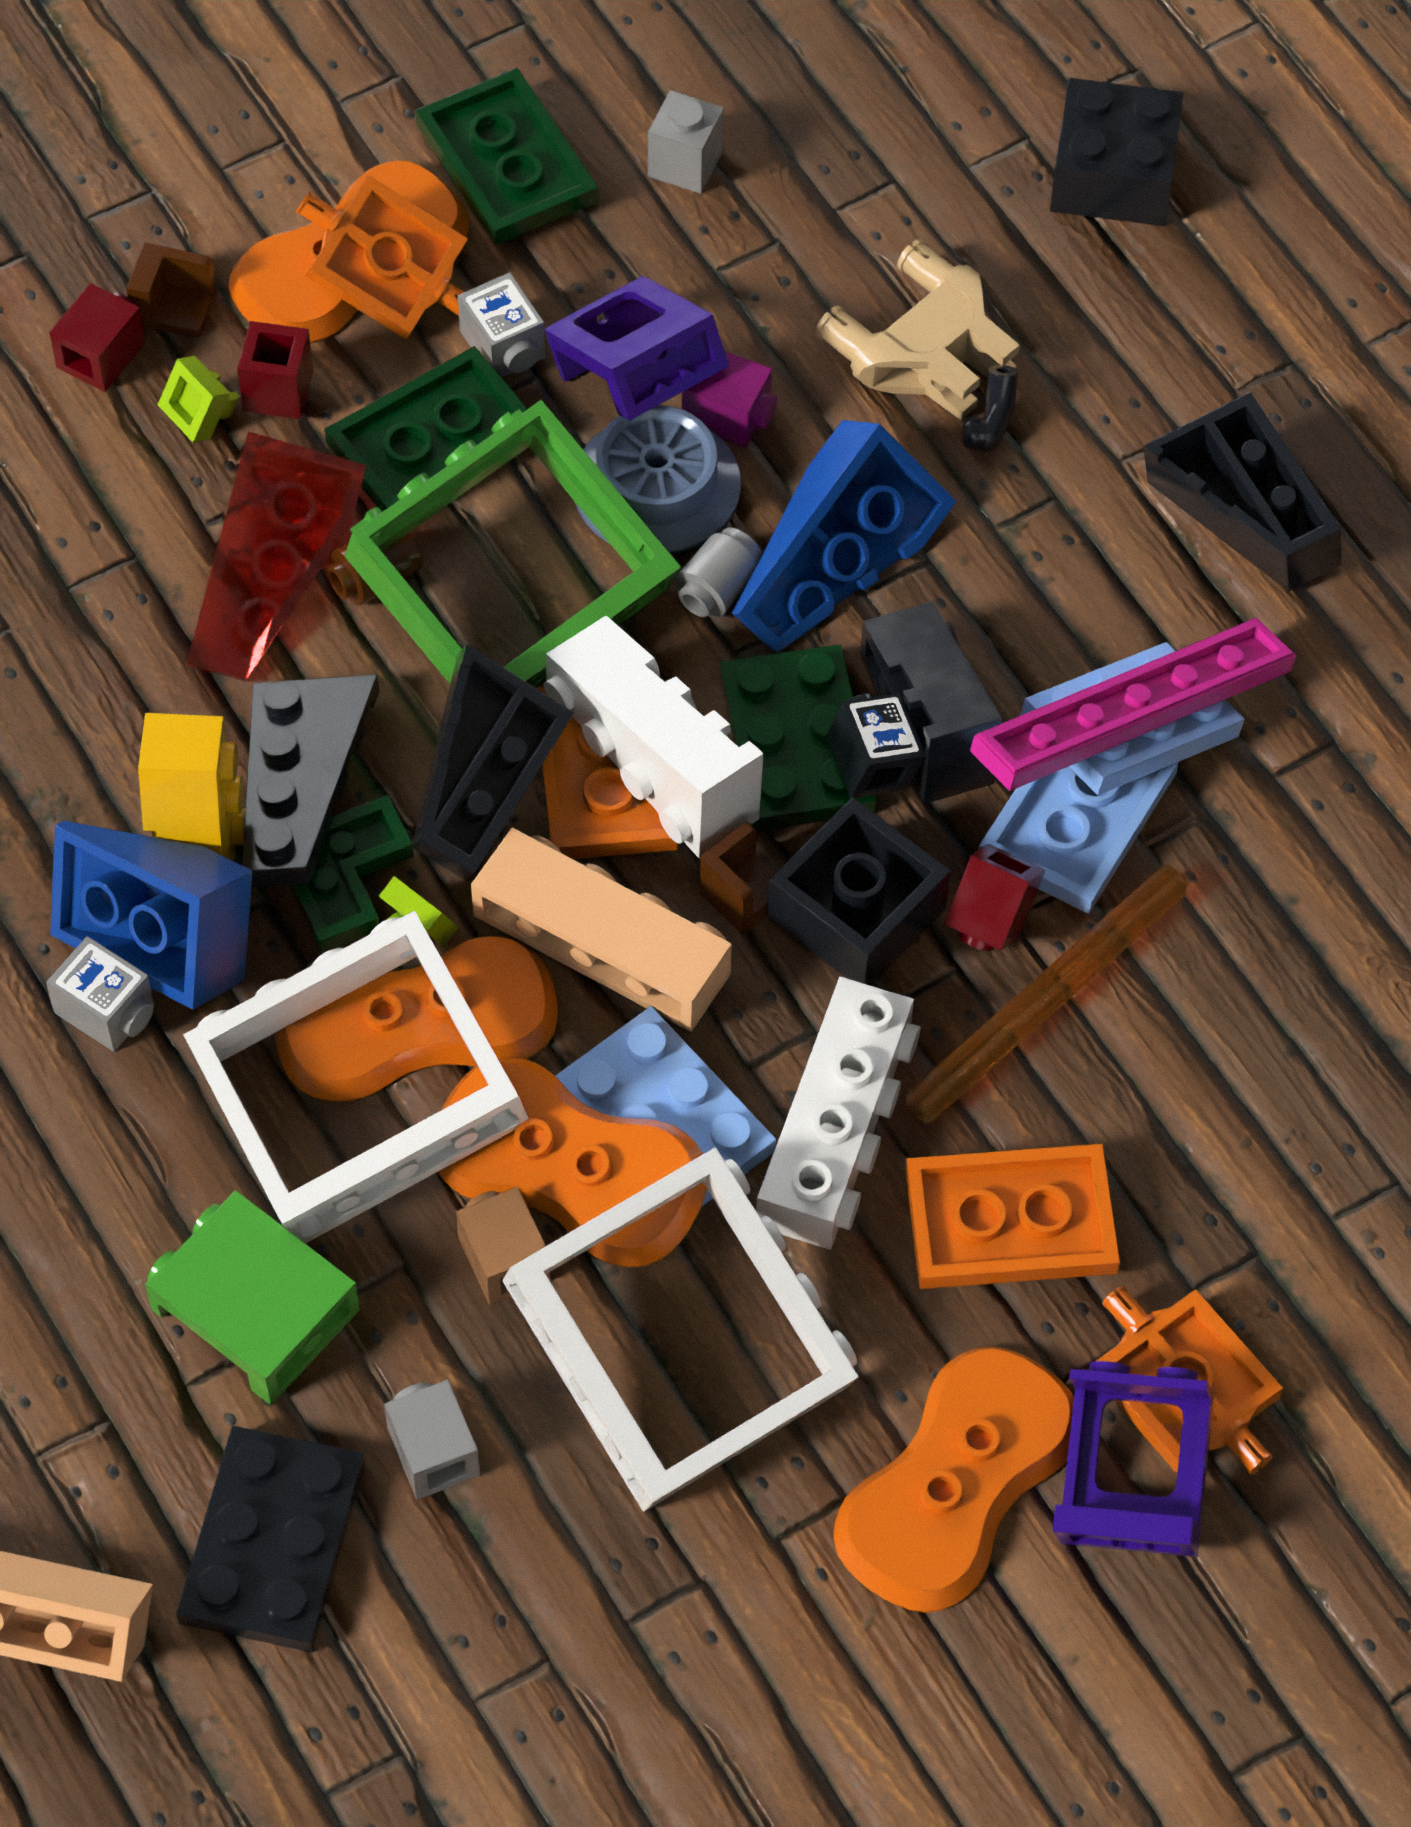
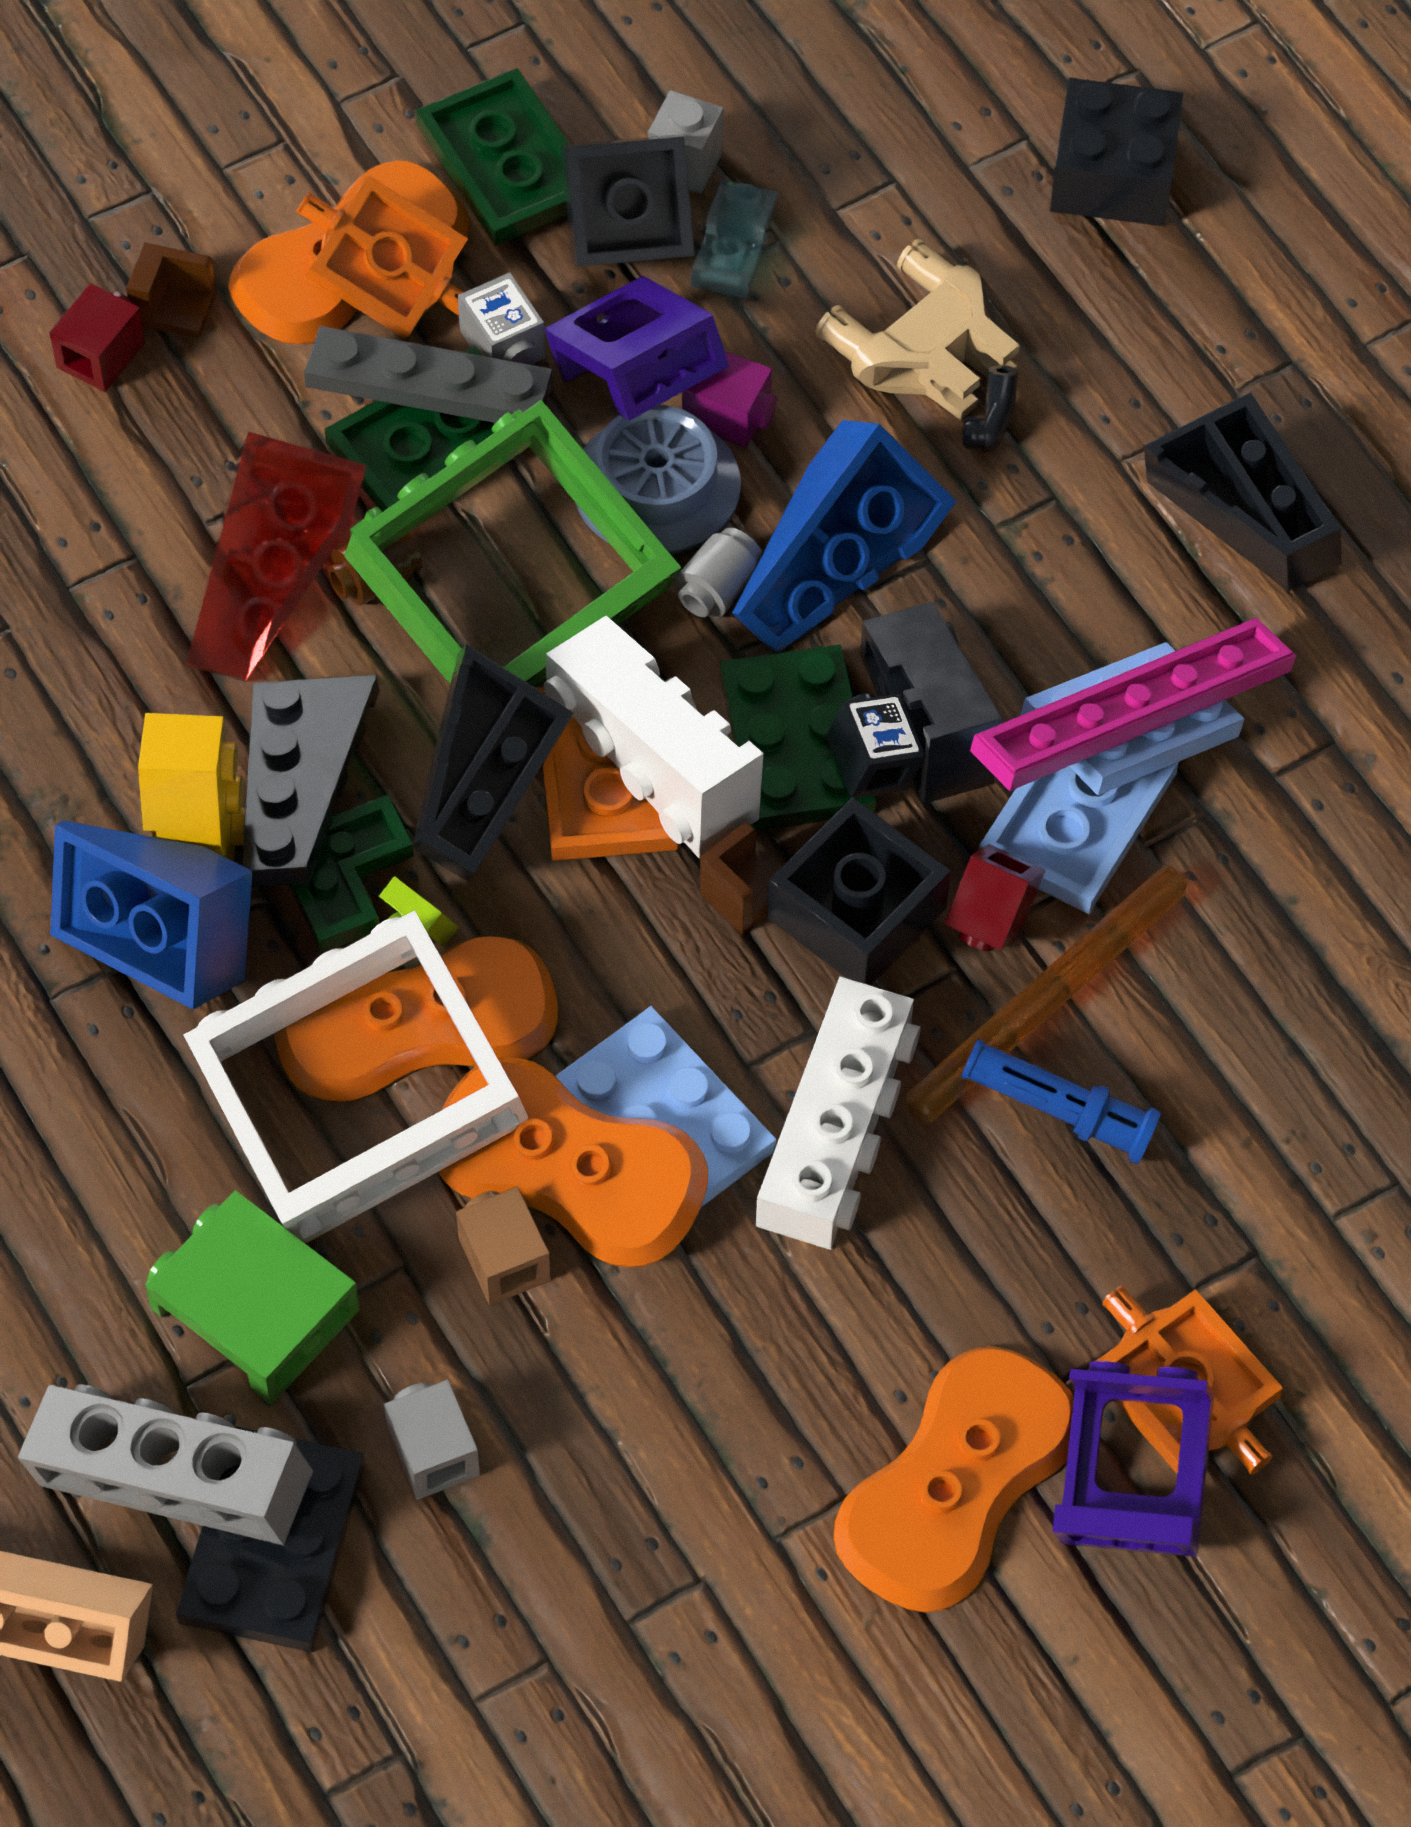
(101, 994): light grey brick -> none
(196, 399): lime tile -> none
(252, 1502): none -> light grey brick
(275, 370): dark red brick -> none
(423, 376): none -> dark grey plate
(591, 1384): white window -> none
(602, 928): light nougat brick -> none
(628, 200): none -> black brick
(734, 239): none -> clear light blue slope
(1011, 1216): orange plate -> none
(1089, 1111): none -> blue pin

